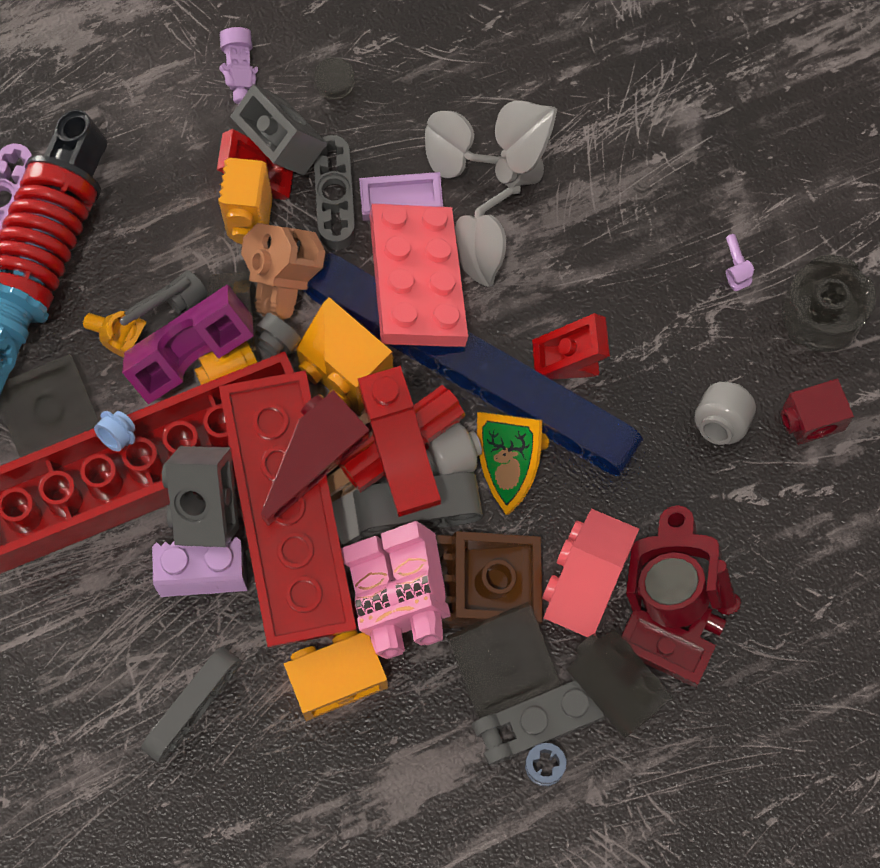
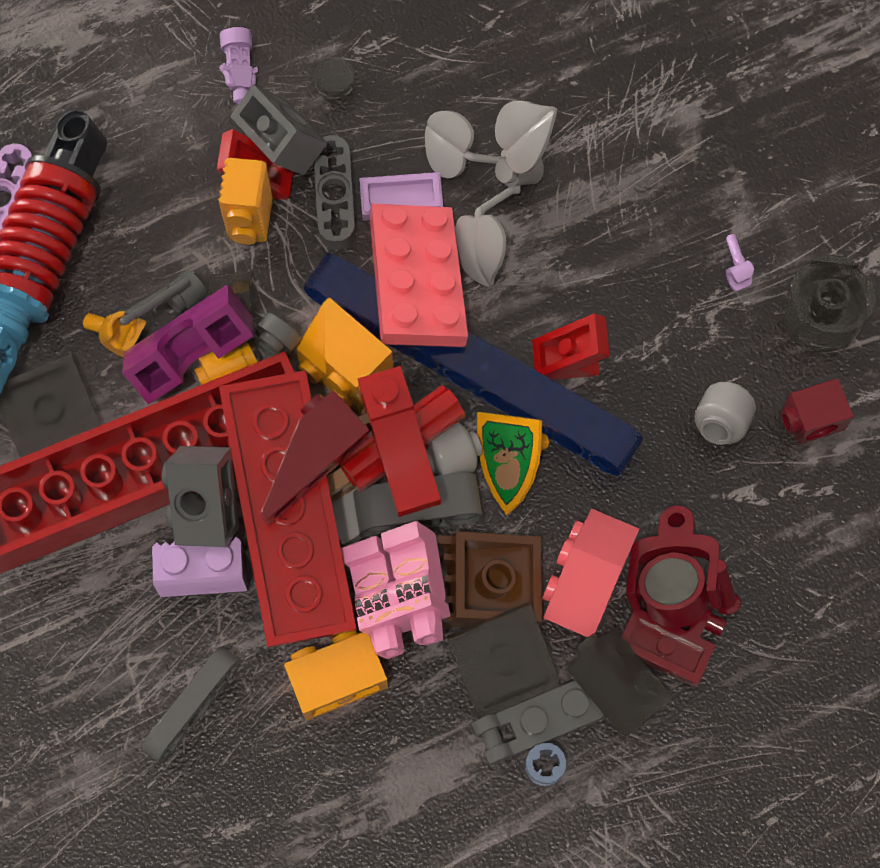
(115, 430): light blue plate -> none
(281, 267): nougat hinge -> none

